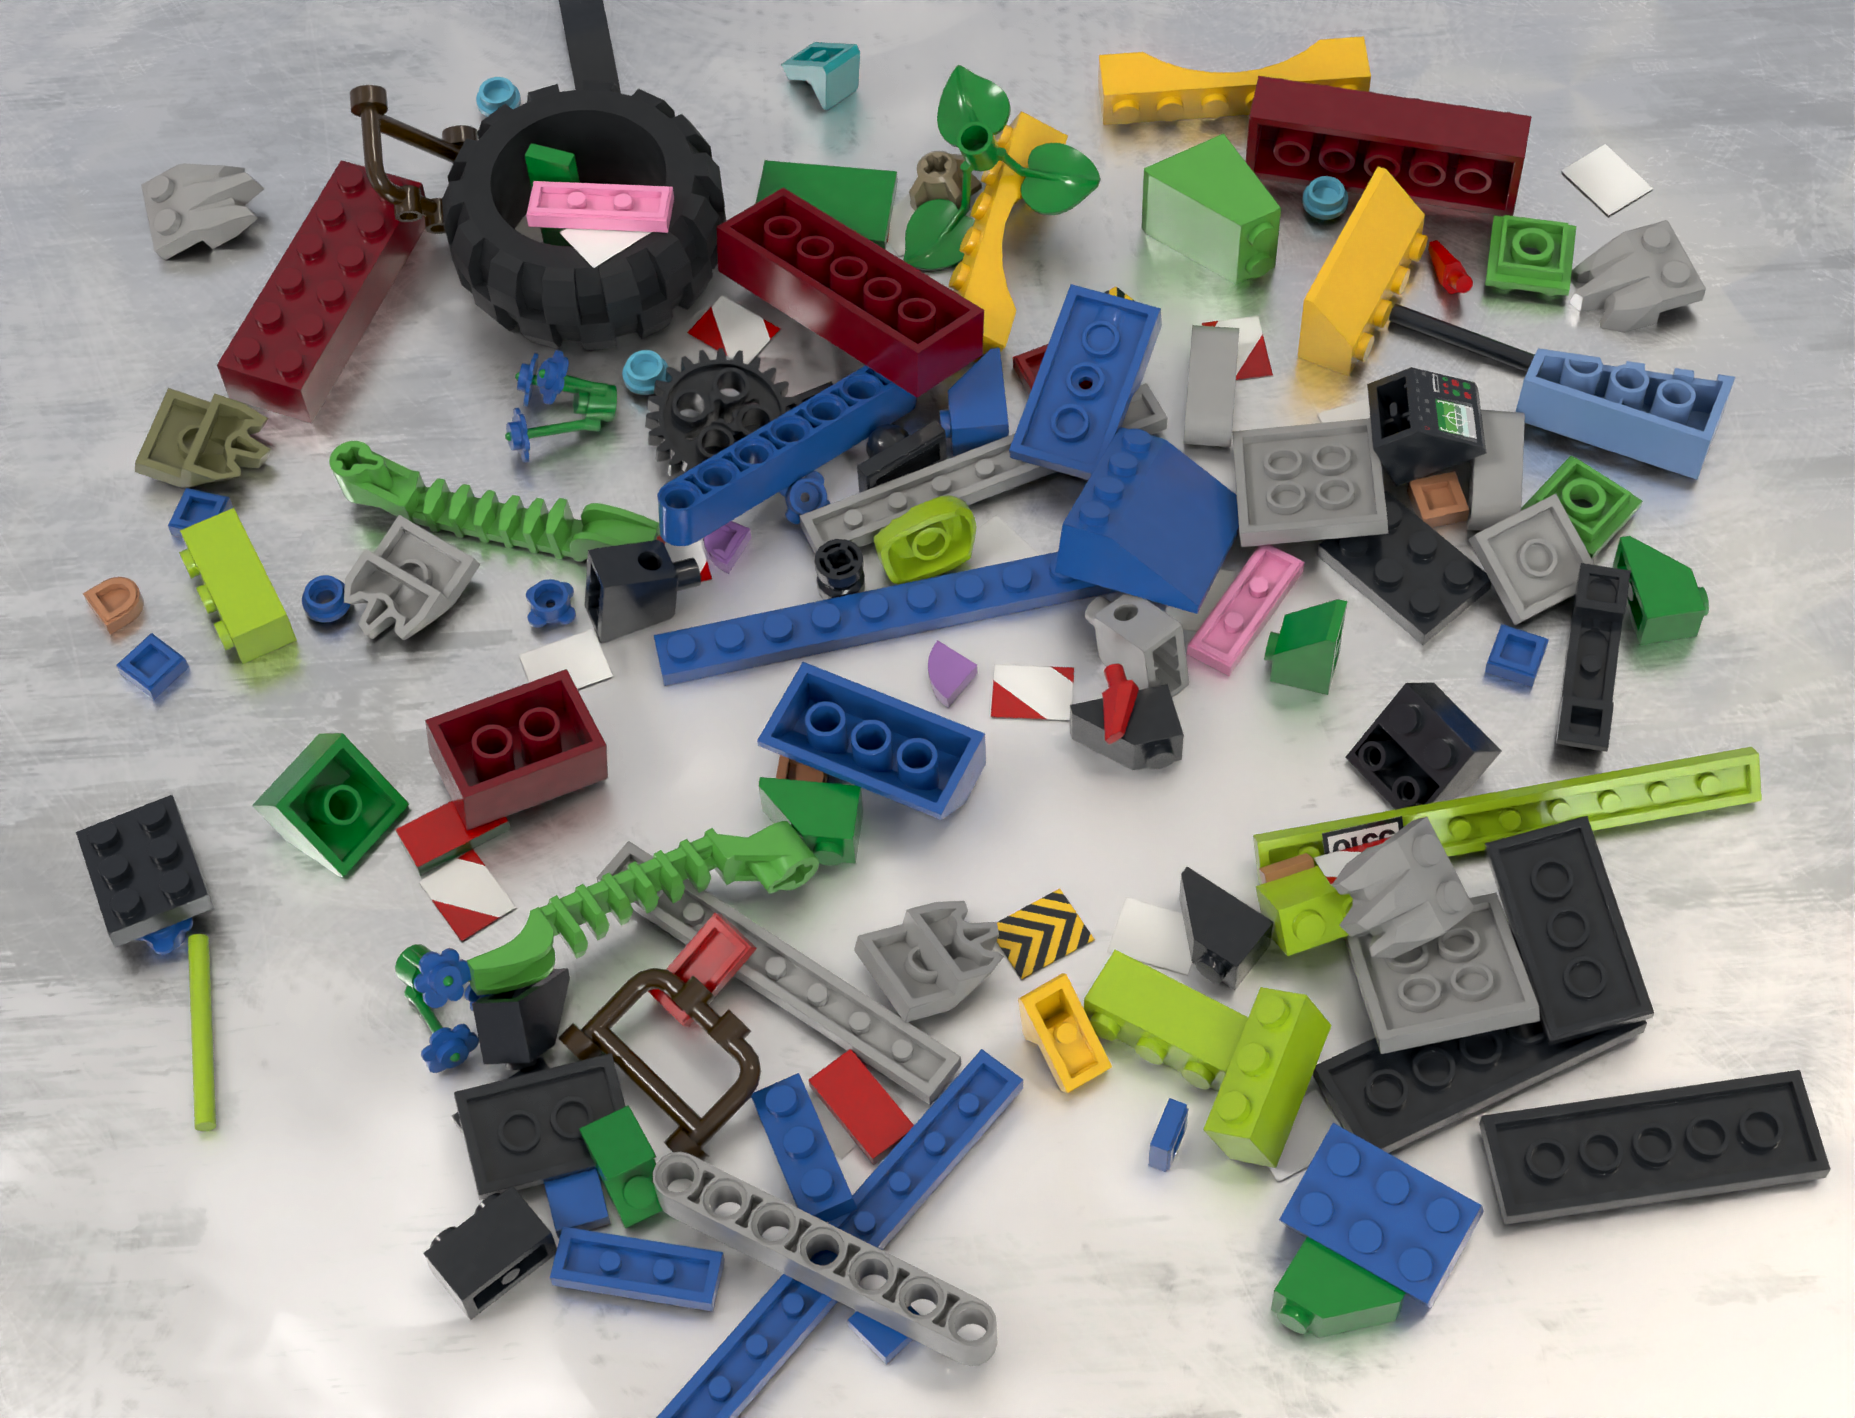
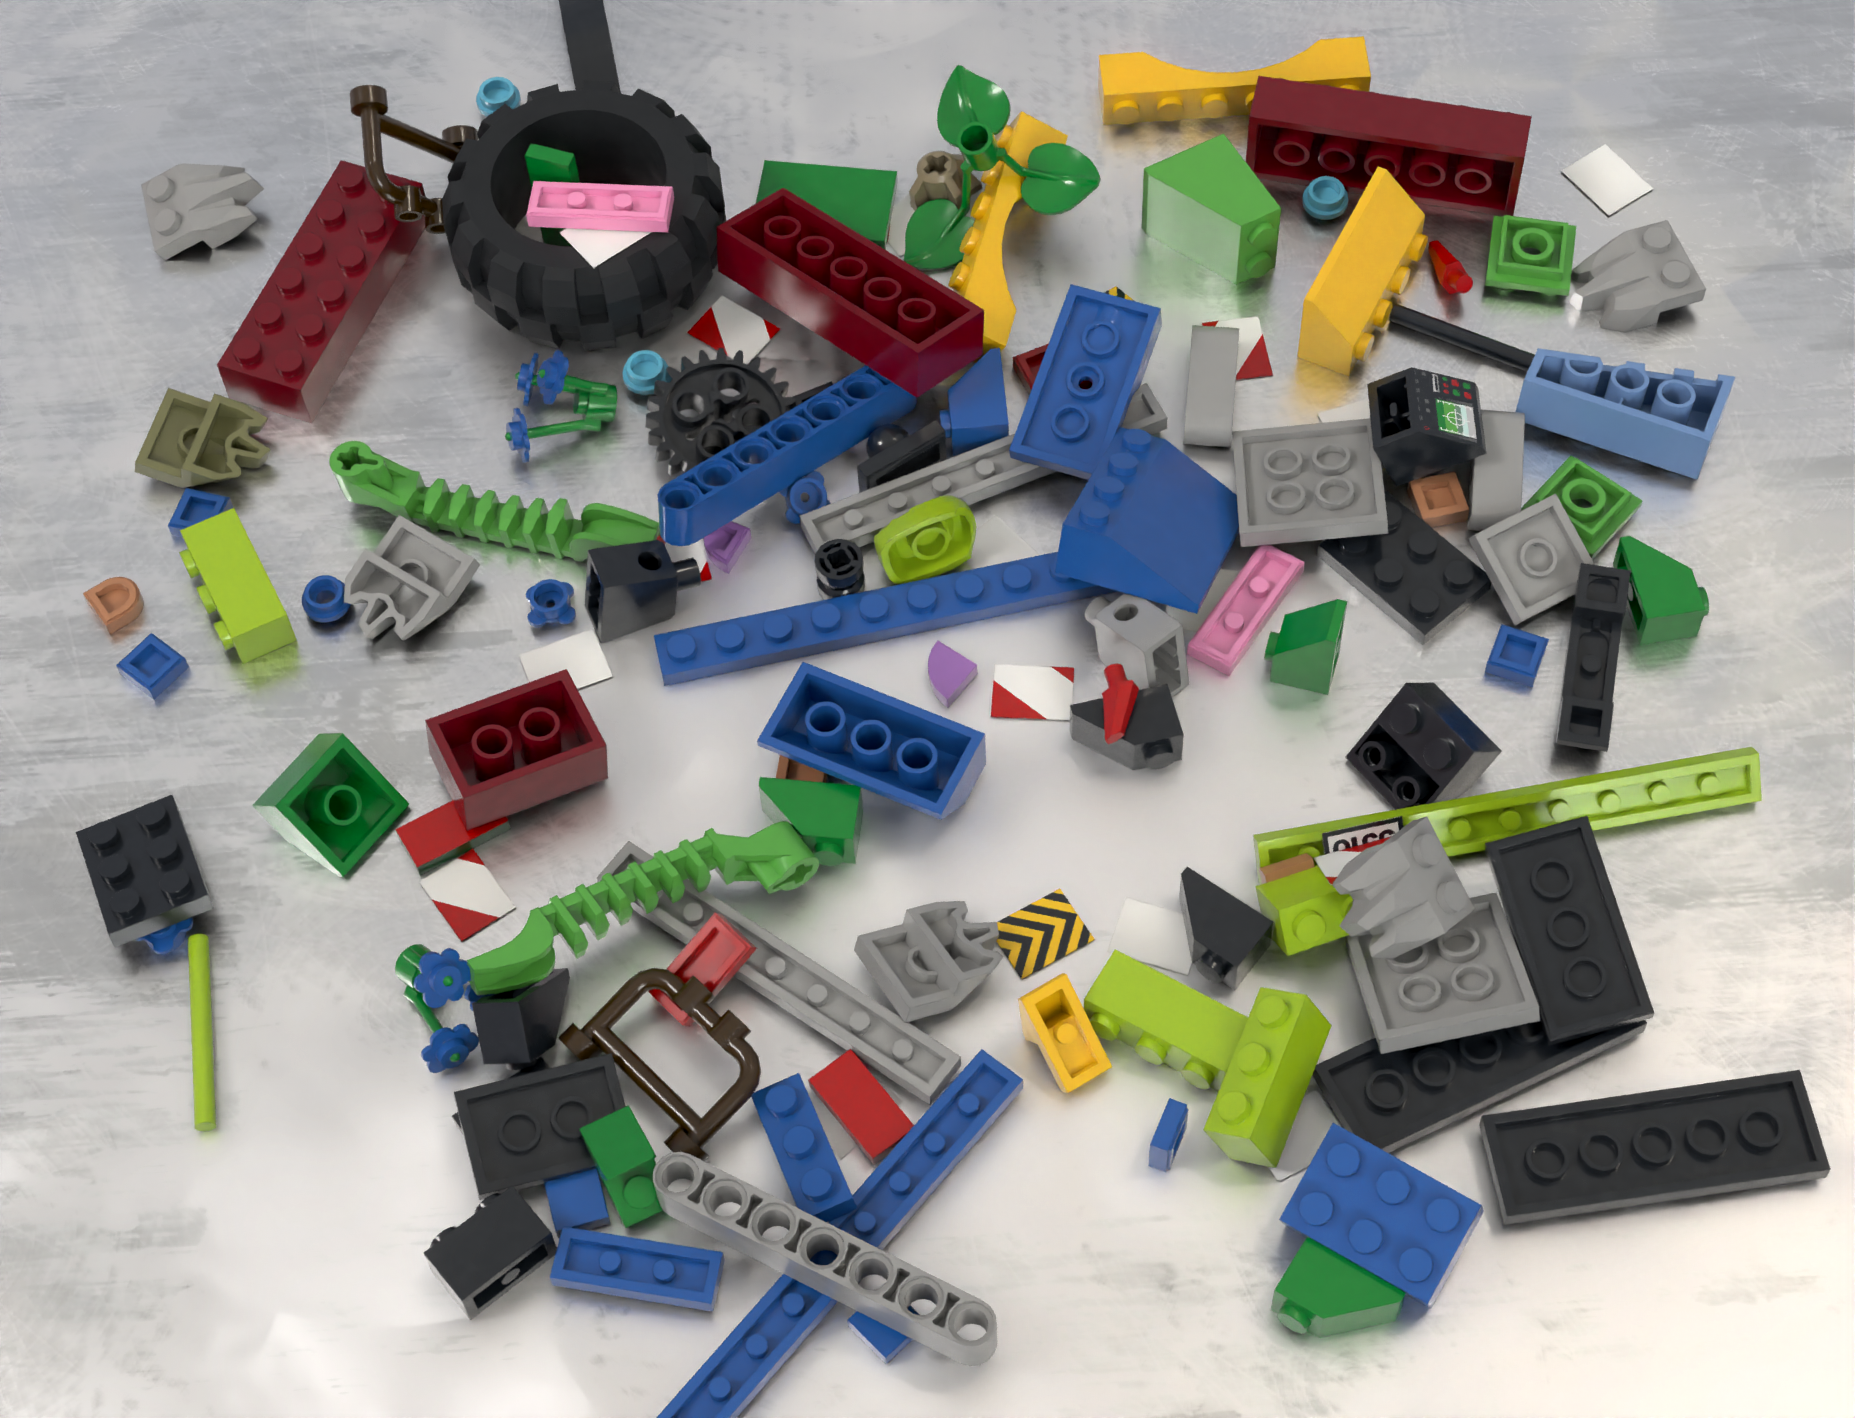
(828, 68): teal slope -> none

